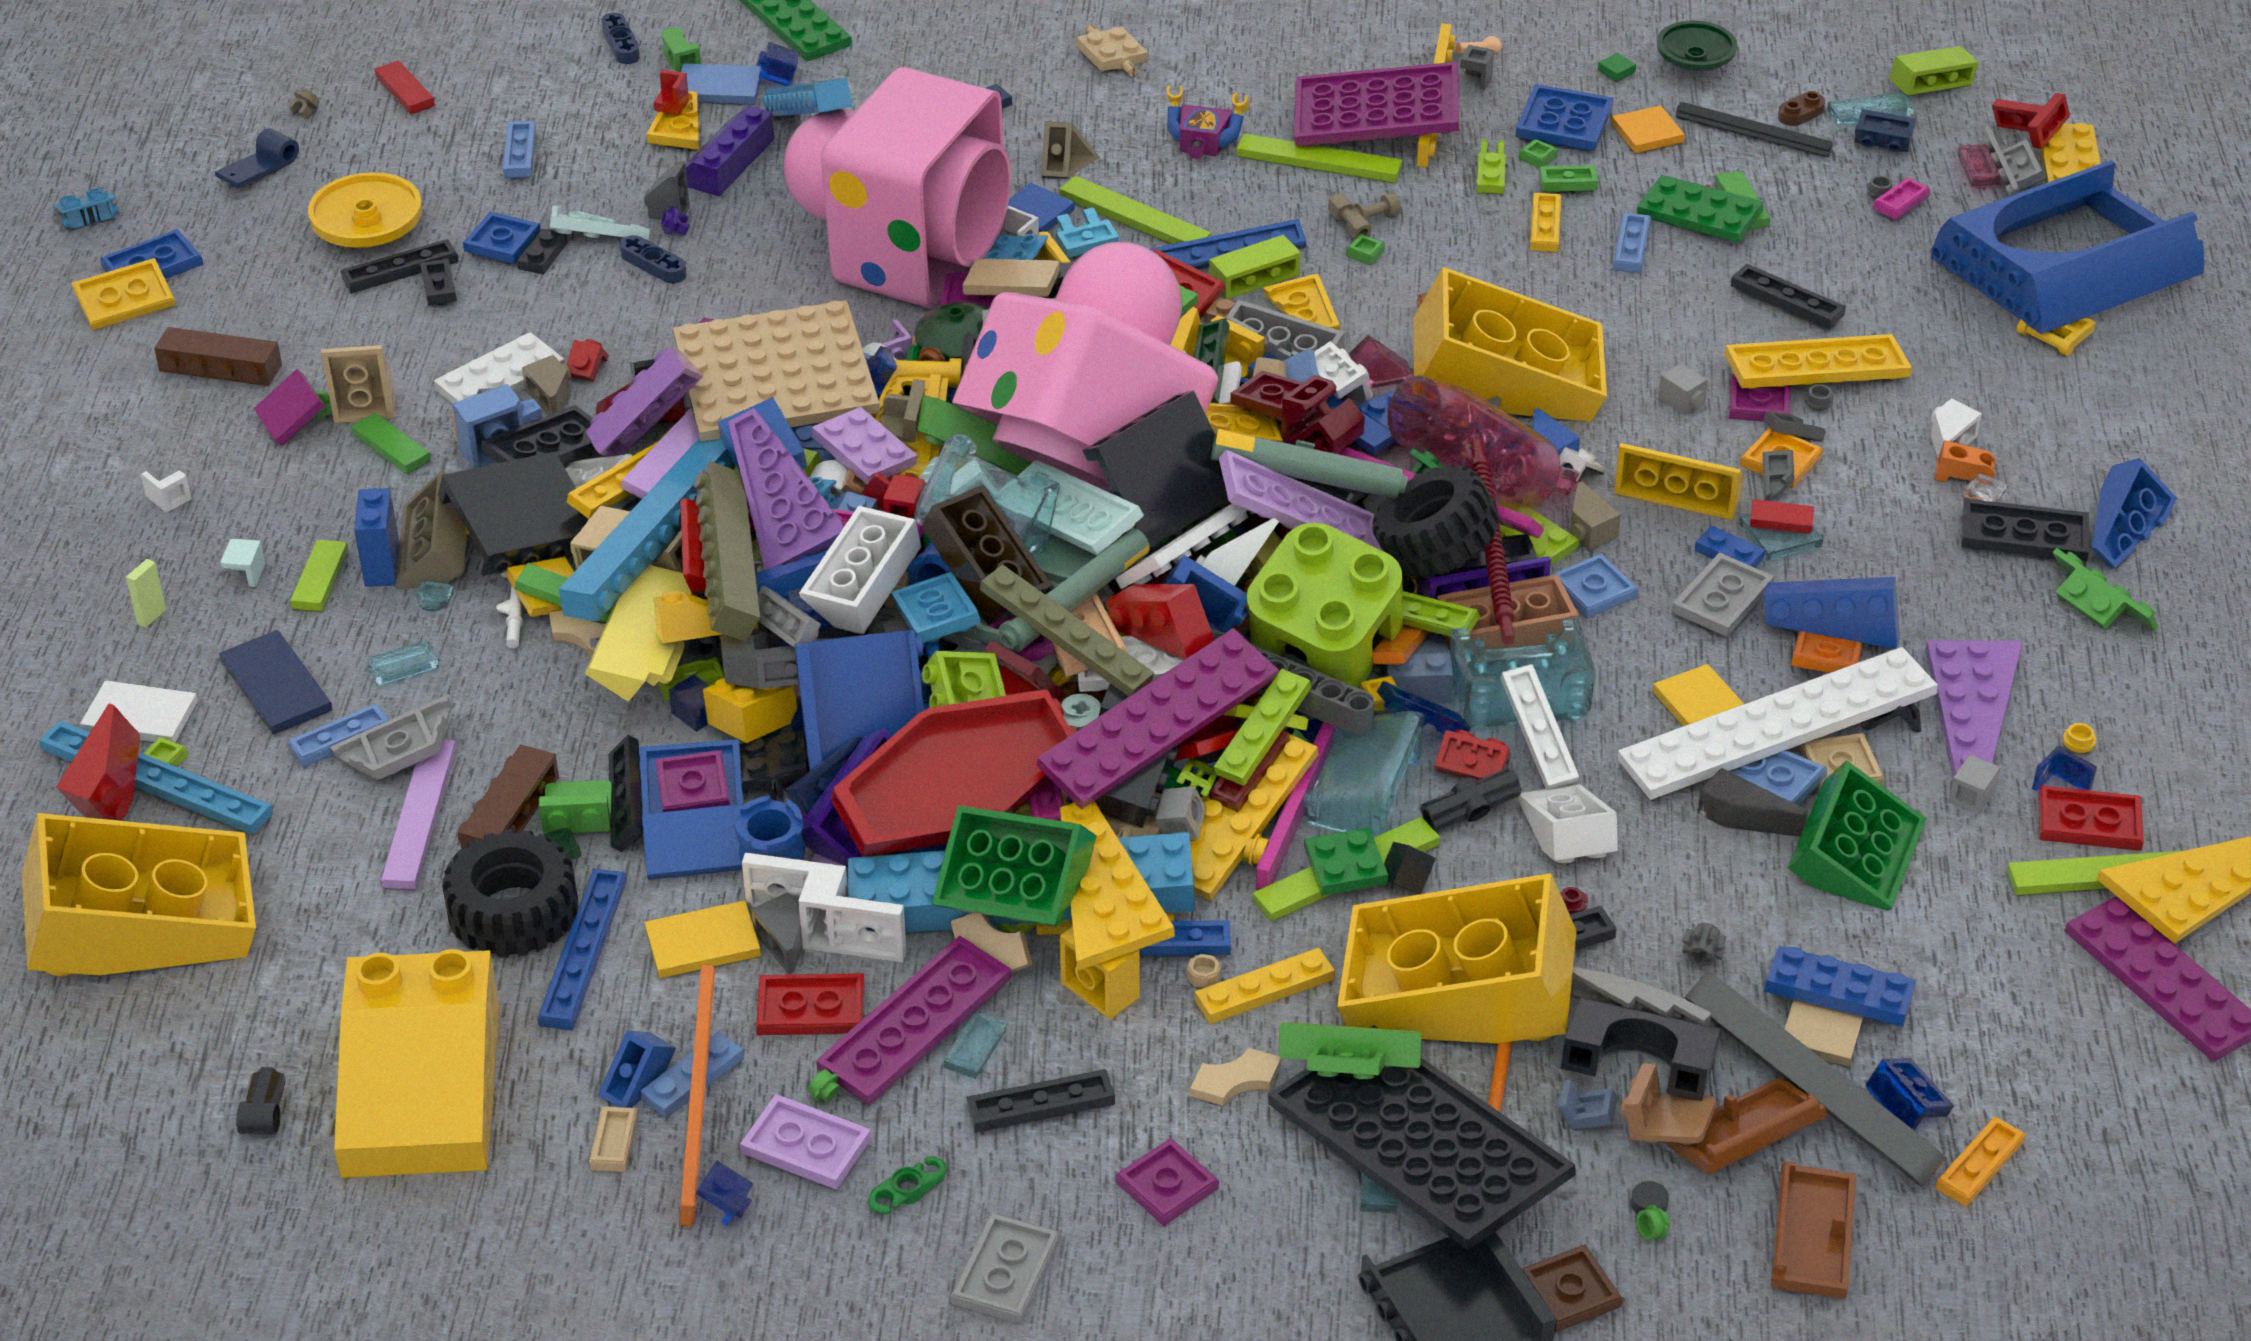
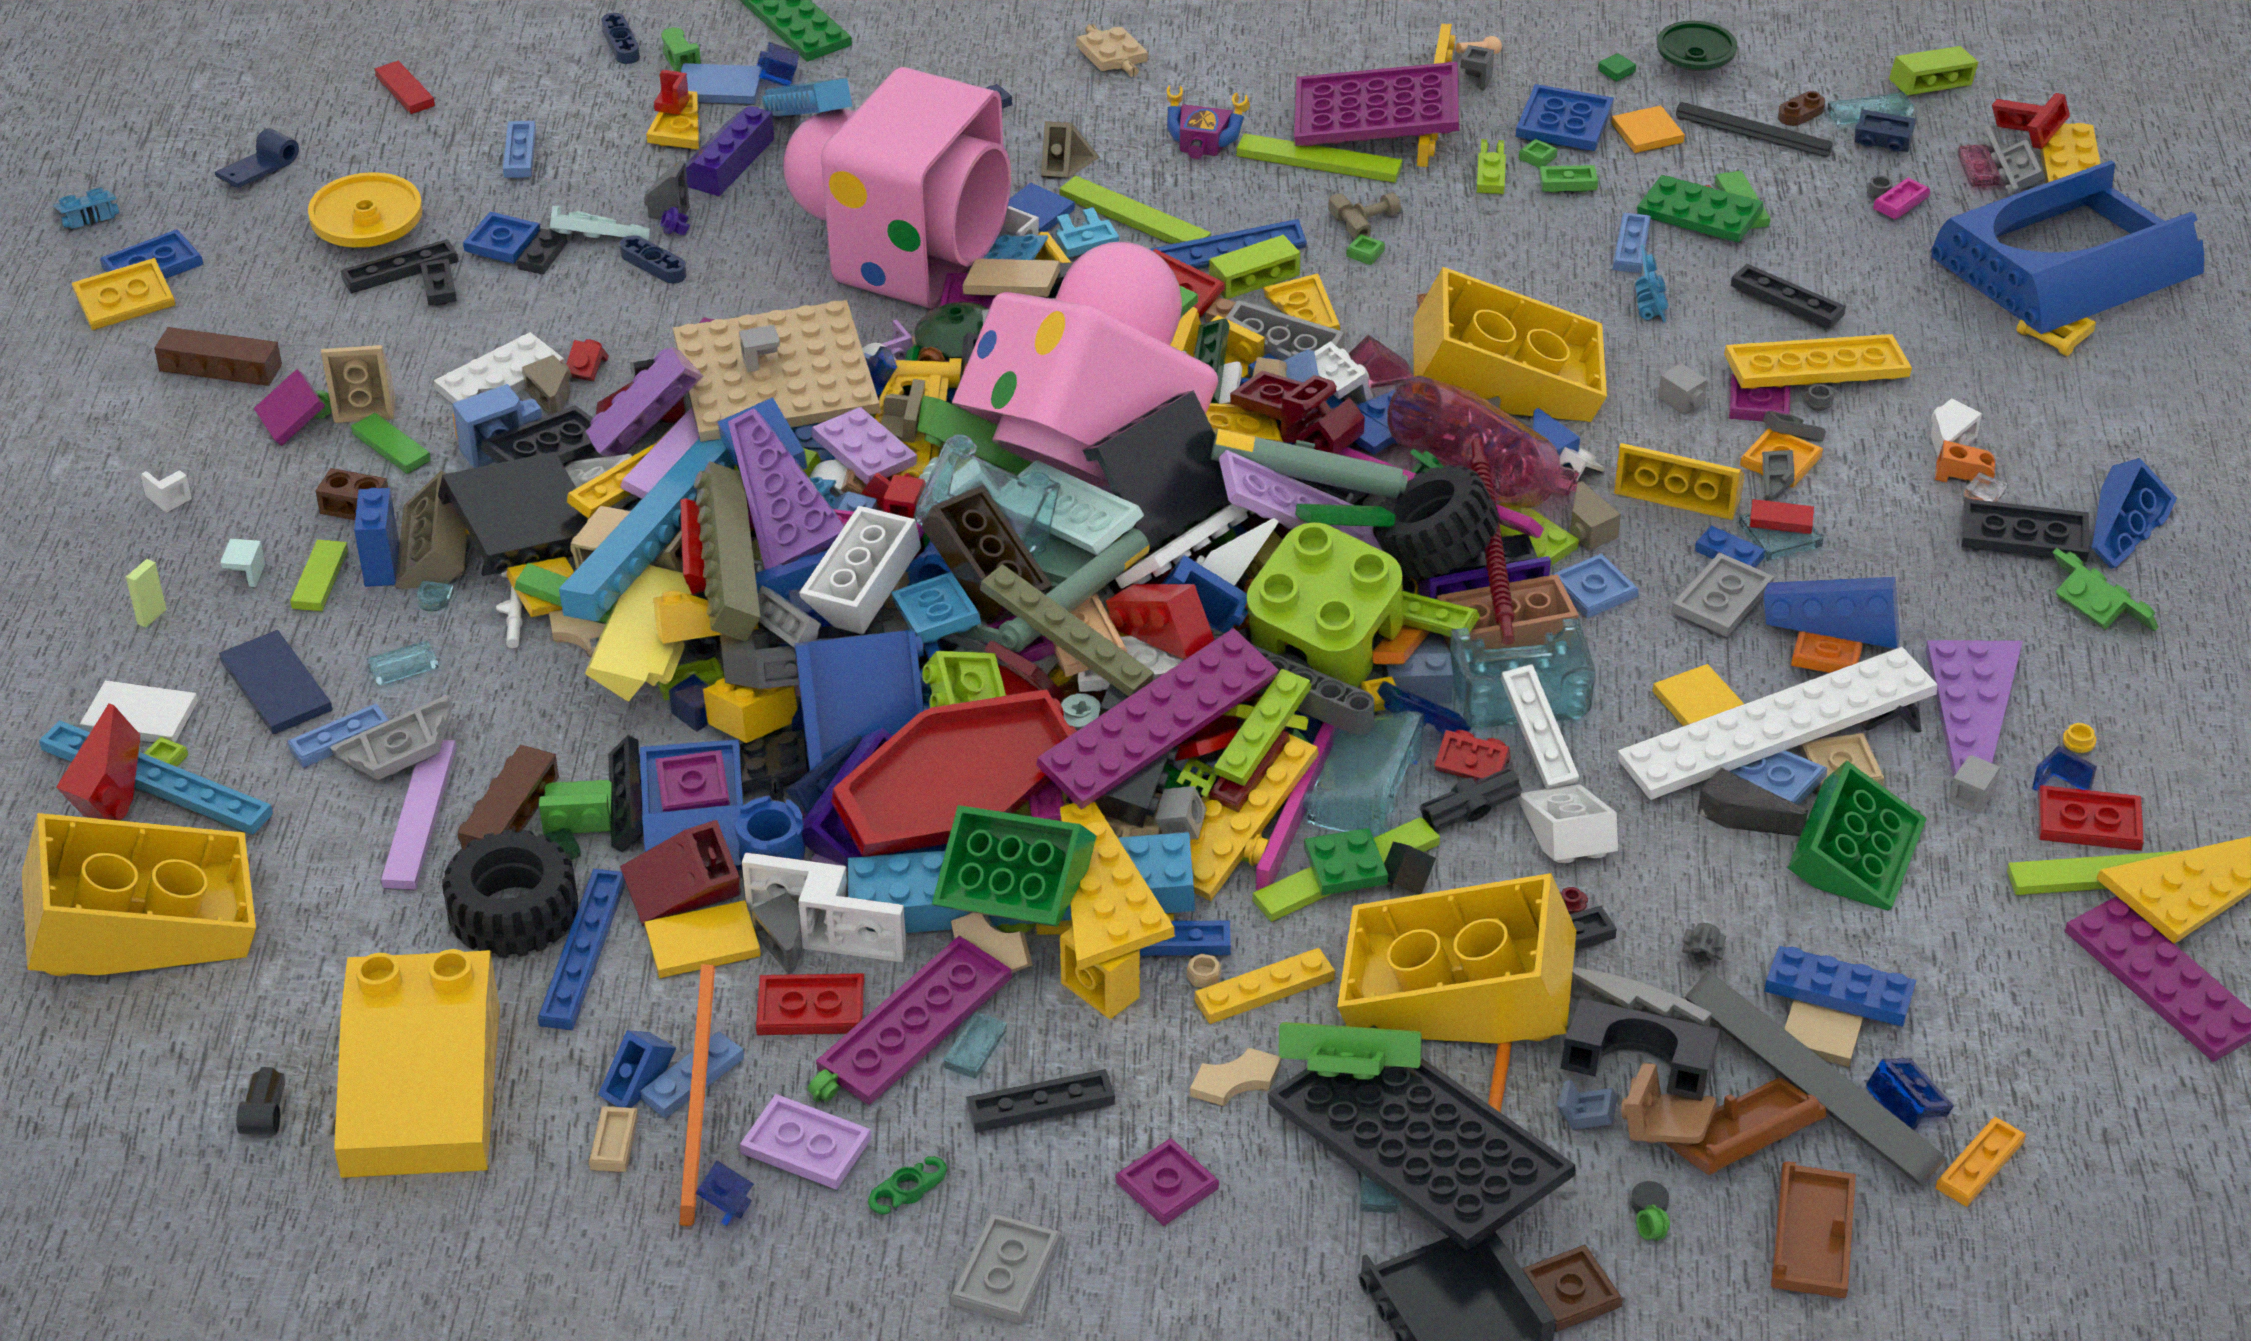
(303, 99): dark tan plate -> none
(339, 492): none -> reddish brown brick
(682, 873): none -> dark red slope
(757, 342): none -> light grey panel
(1345, 515): none -> green tile
(1545, 222): yellow tile -> none
(1651, 289): none -> dark azure hinge

